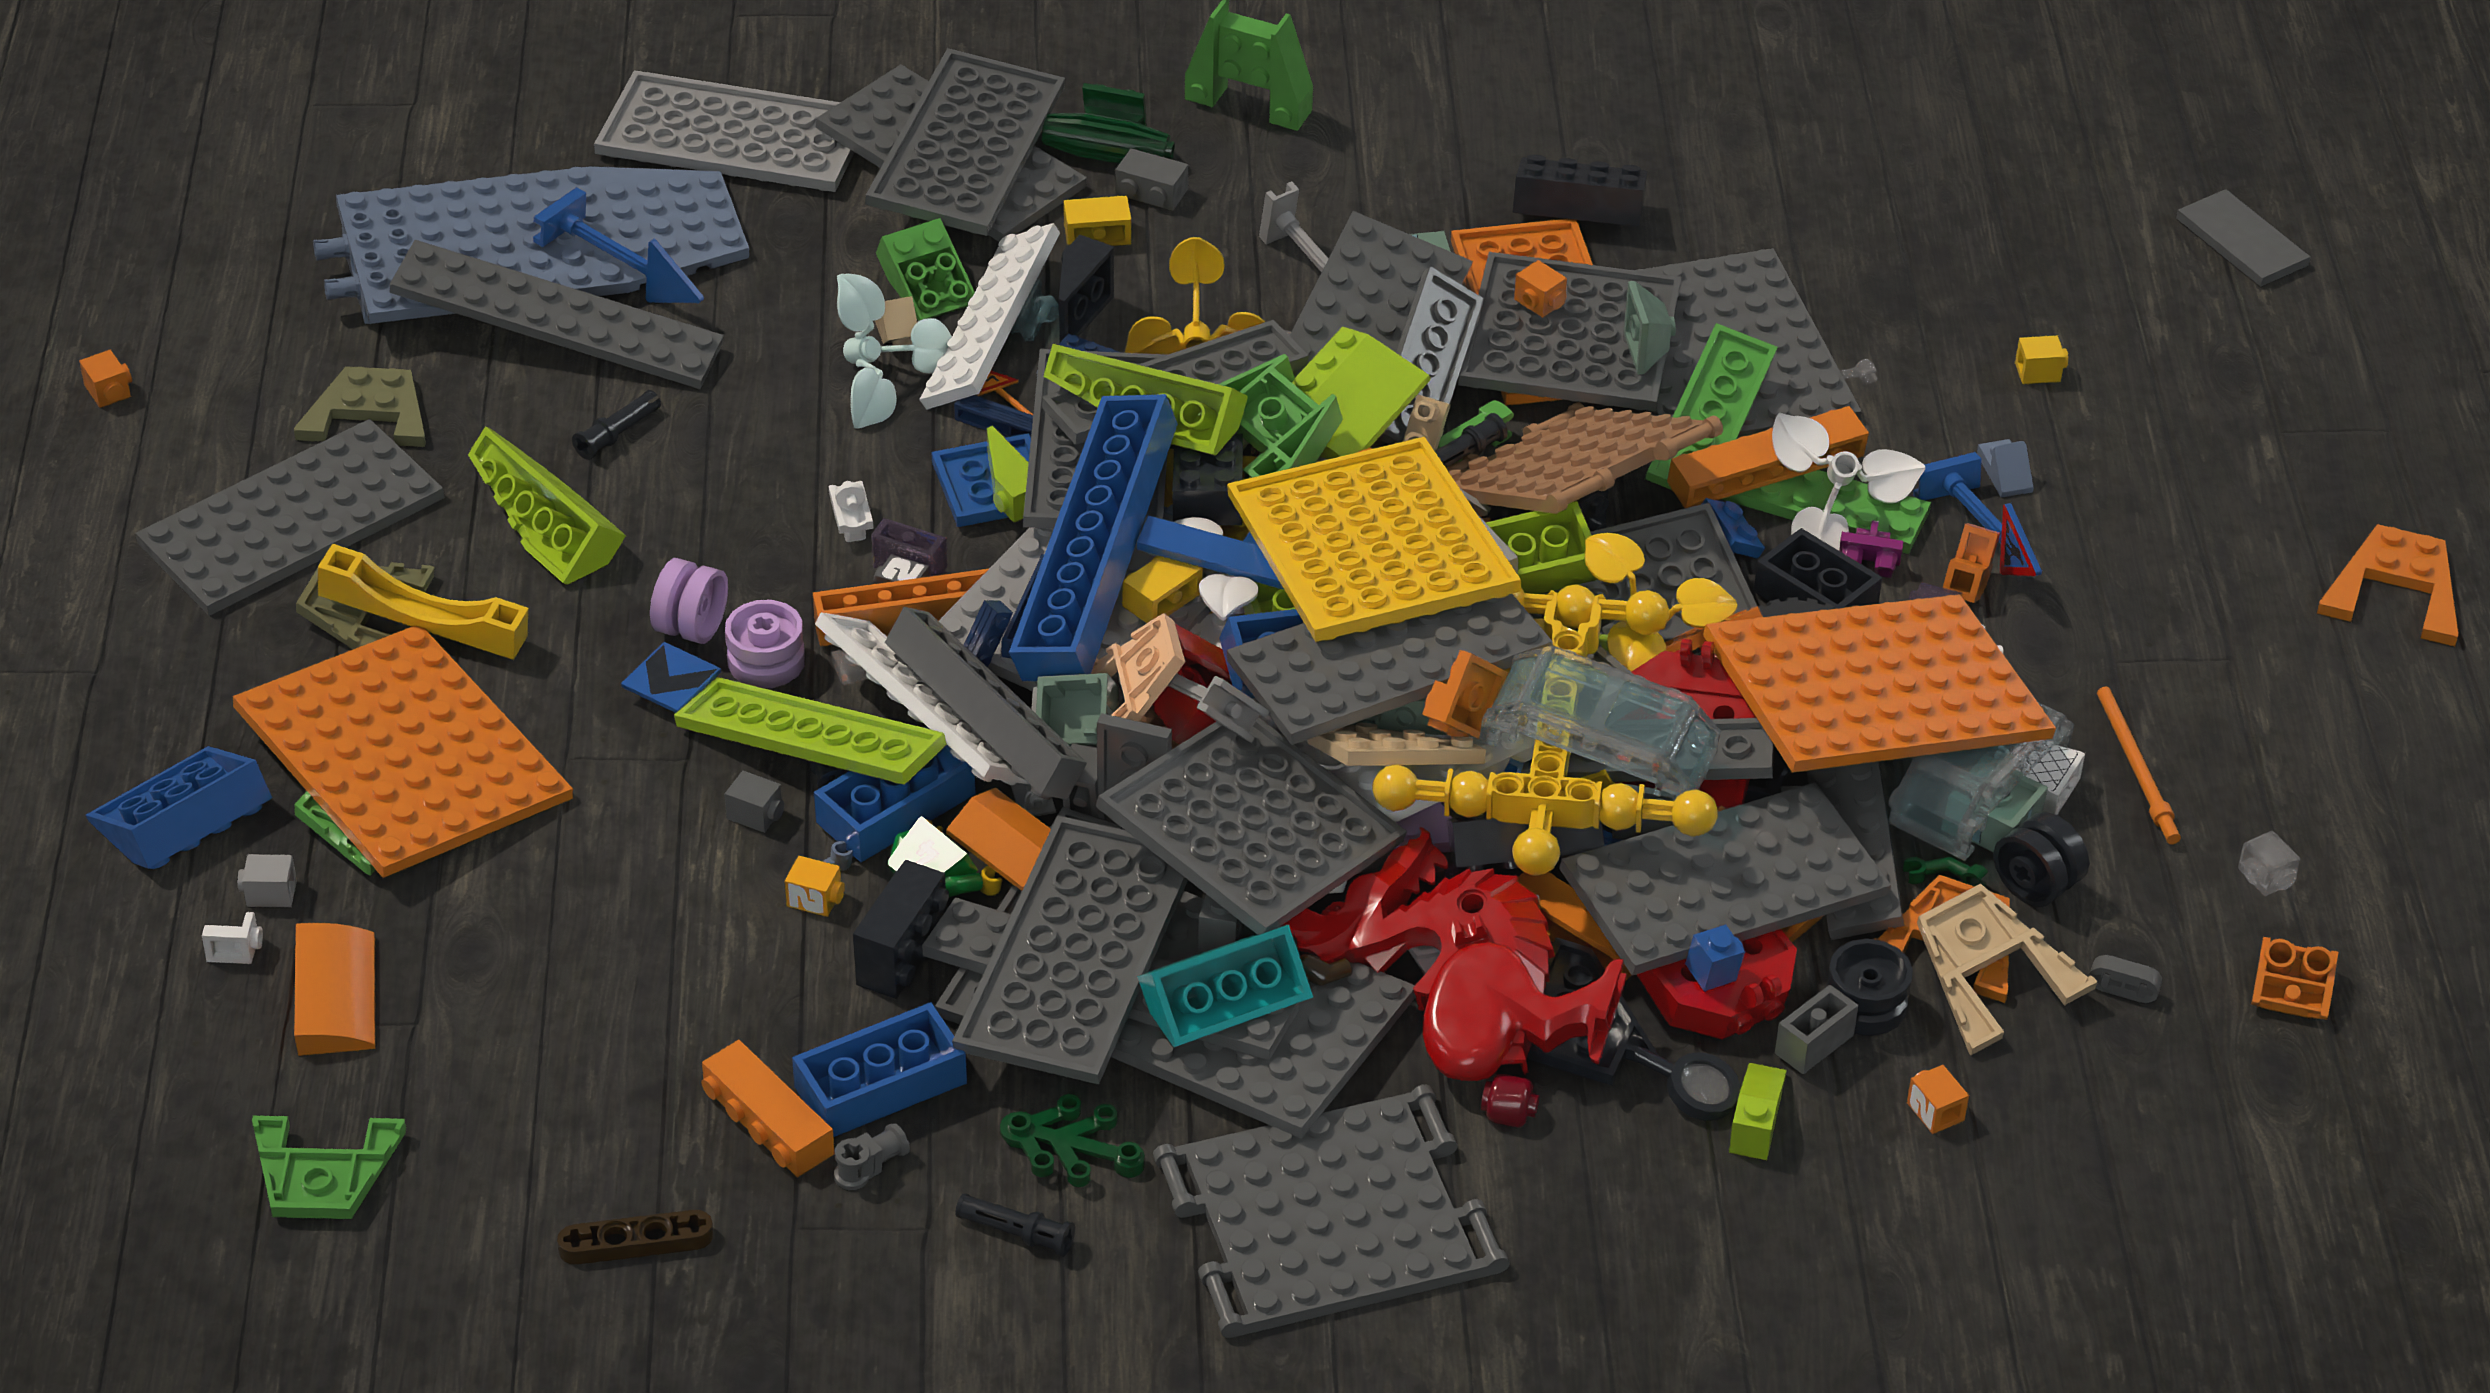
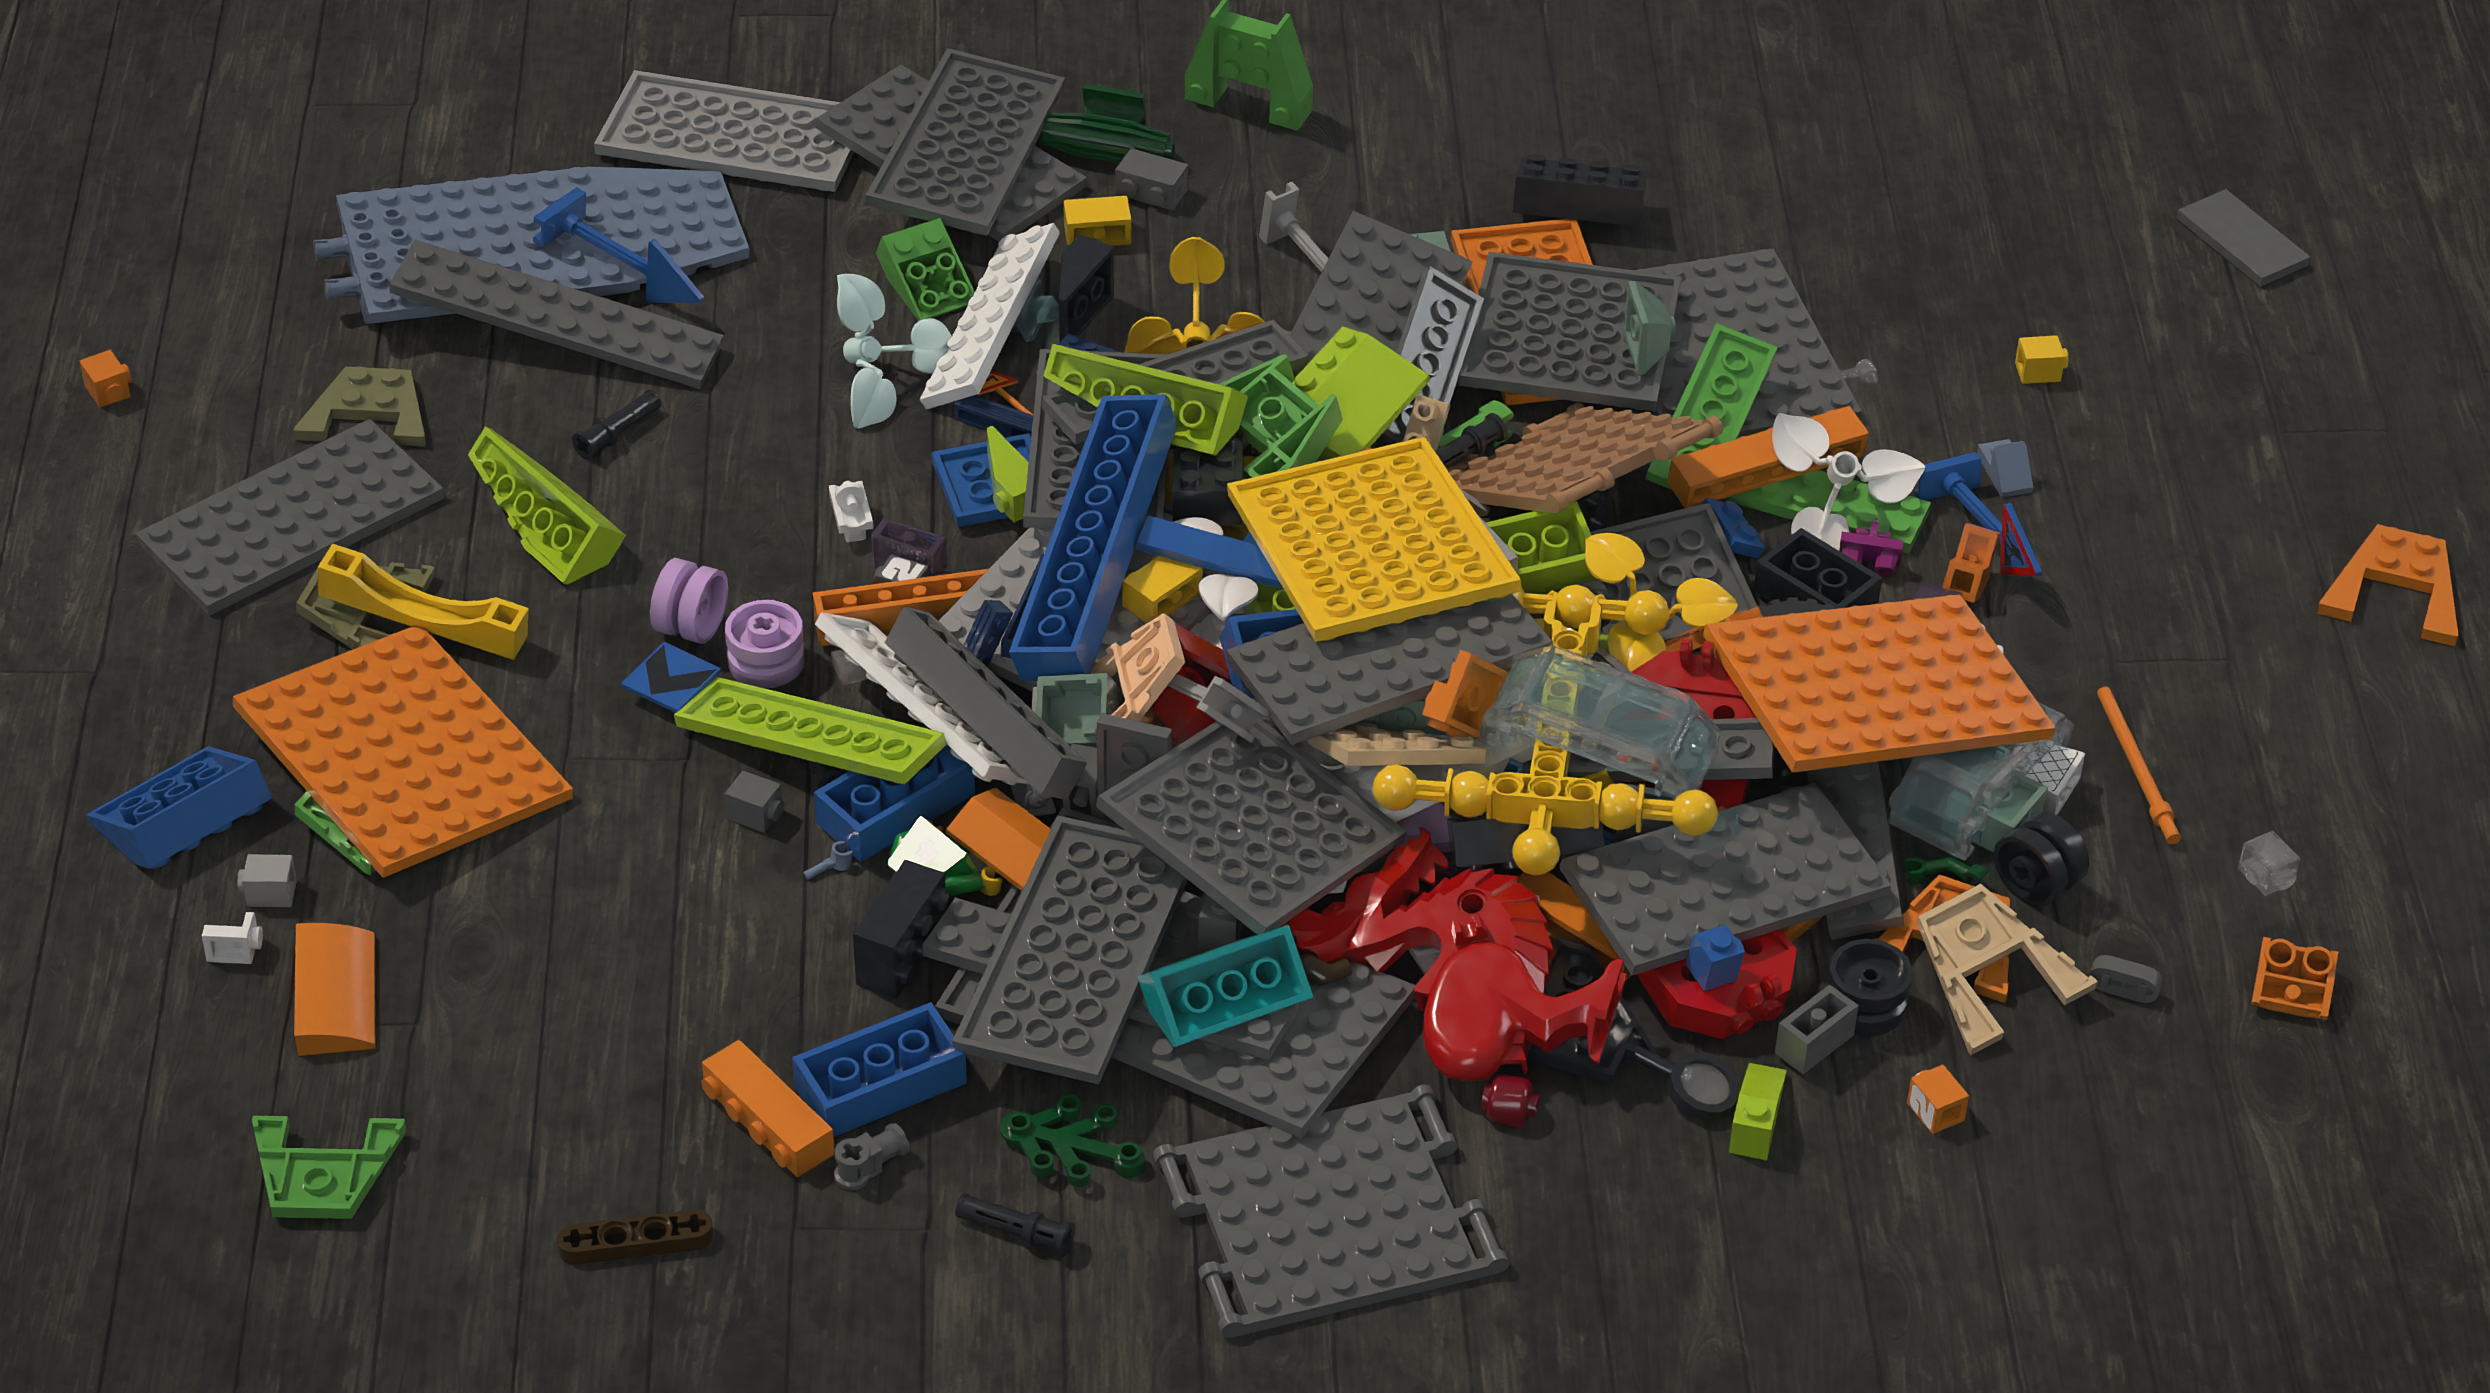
(813, 886): light orange brick -> none
(897, 321): tan slope -> none
(1540, 288): orange brick -> none

